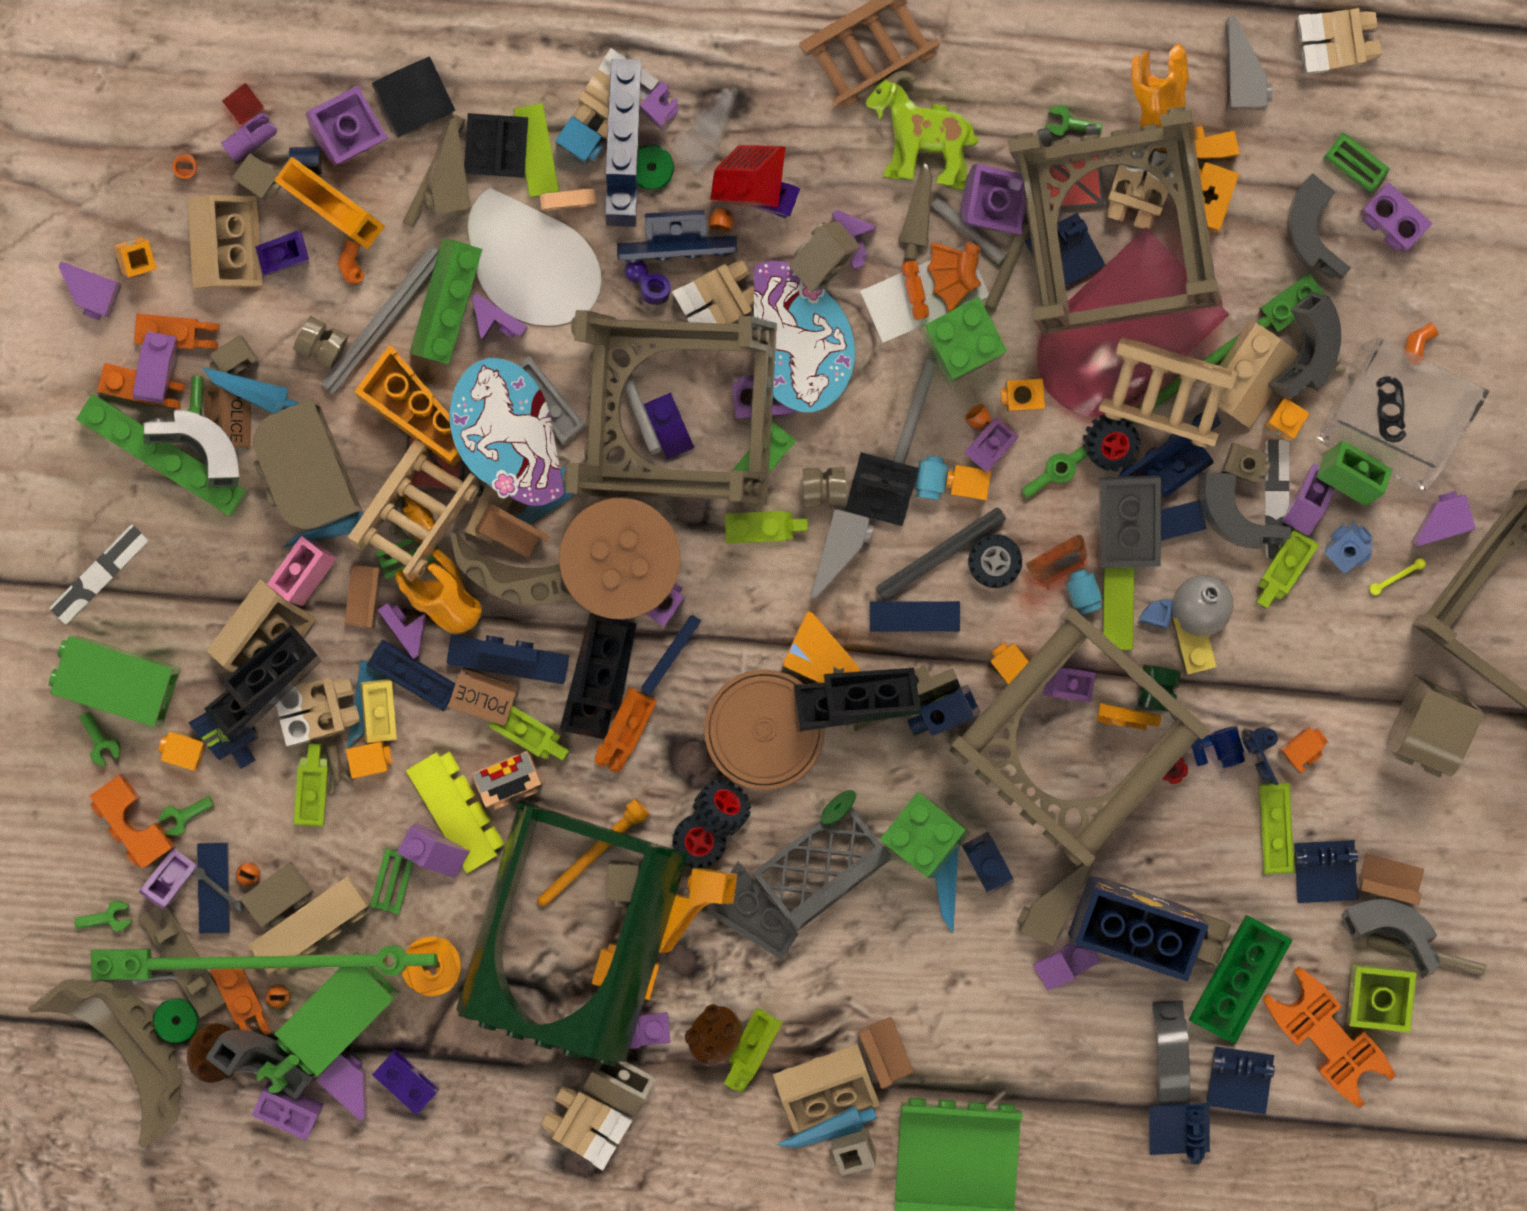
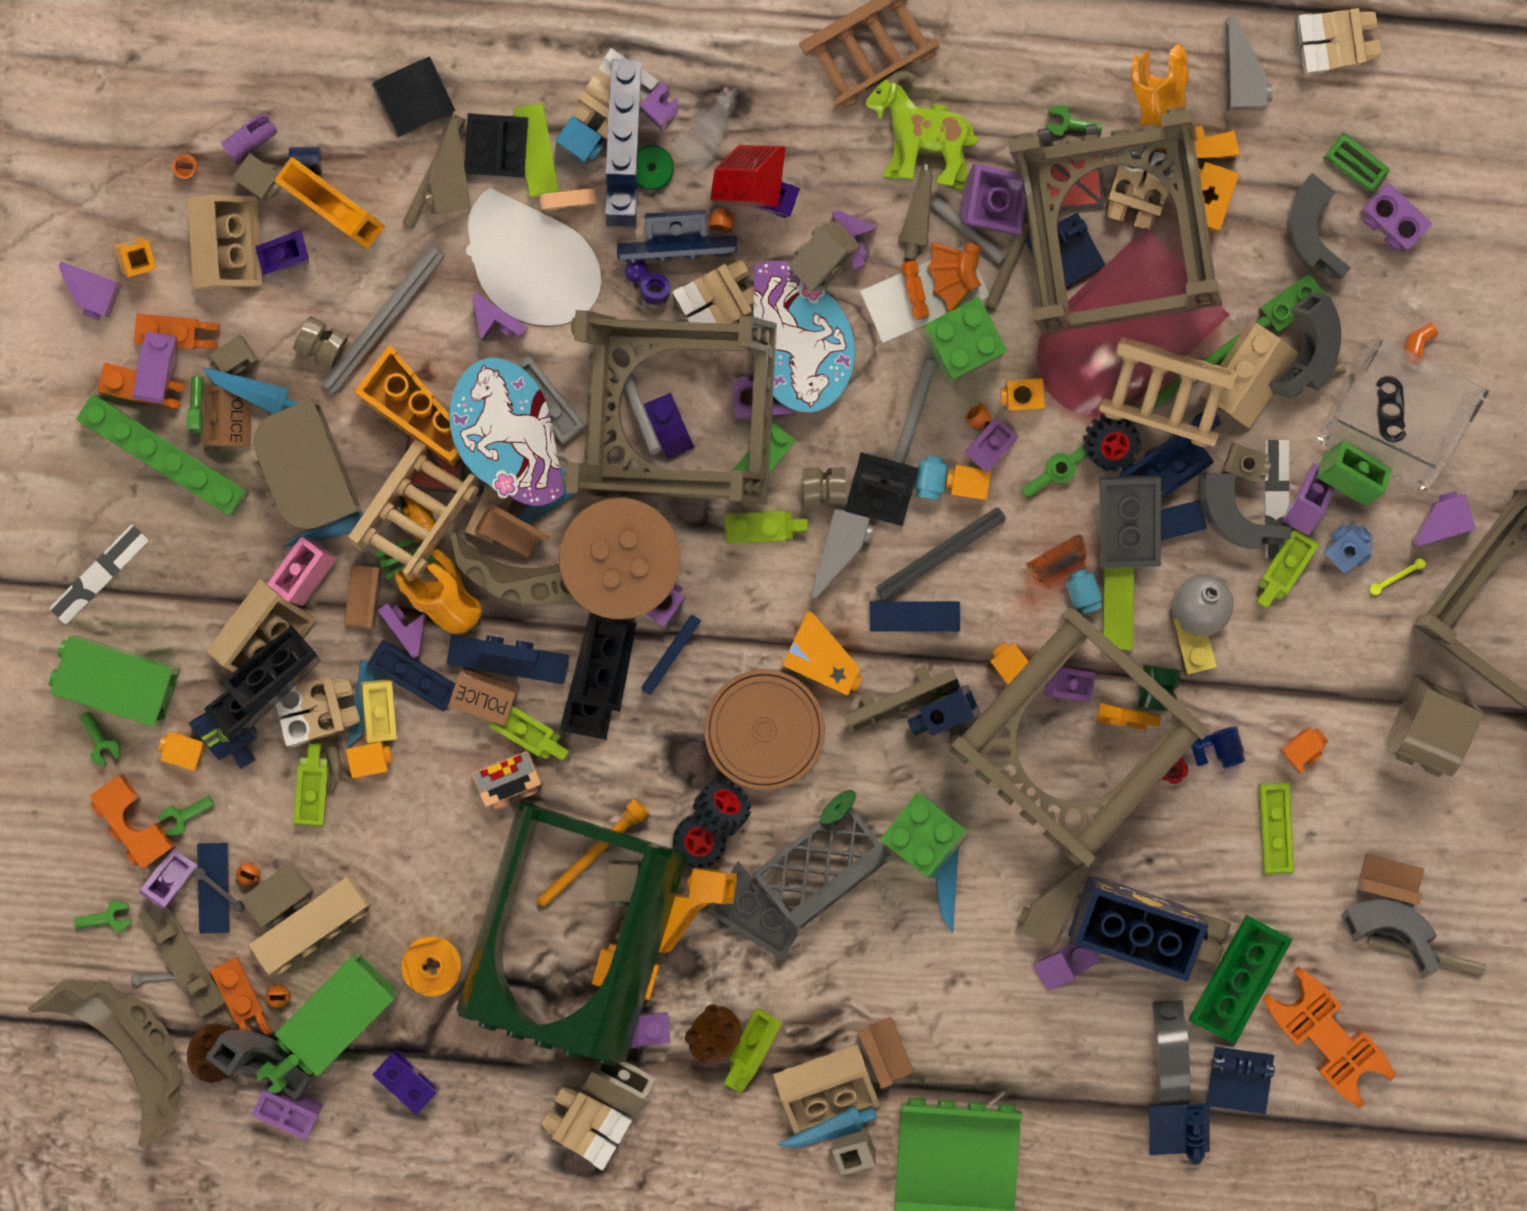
(138, 964): bright green bar -> none
(163, 1020): green piece -> none
(205, 438): arch -> none
(243, 104): clear red tile -> none
(345, 126): medium lavender slope -> none
(347, 1083): medium lavender slope -> none
(348, 265): orange arm -> none
(380, 880): bright green tile -> none
(432, 850): medium lavender slope -> none
(445, 301): bright green brick -> none
(449, 808): neon yellow windscreen -> none
(625, 730): orange hinge -> none
(856, 698): black slope -> none
(988, 863): dark blue torso -> none
(1001, 554): black wheel -> none
(1157, 613): medium blue tile -> none
(1256, 743): dark blue hinge -> none
(1286, 419): light orange brick -> none
(1326, 871): dark blue hinge -> none
(1381, 997): lime brick -> none

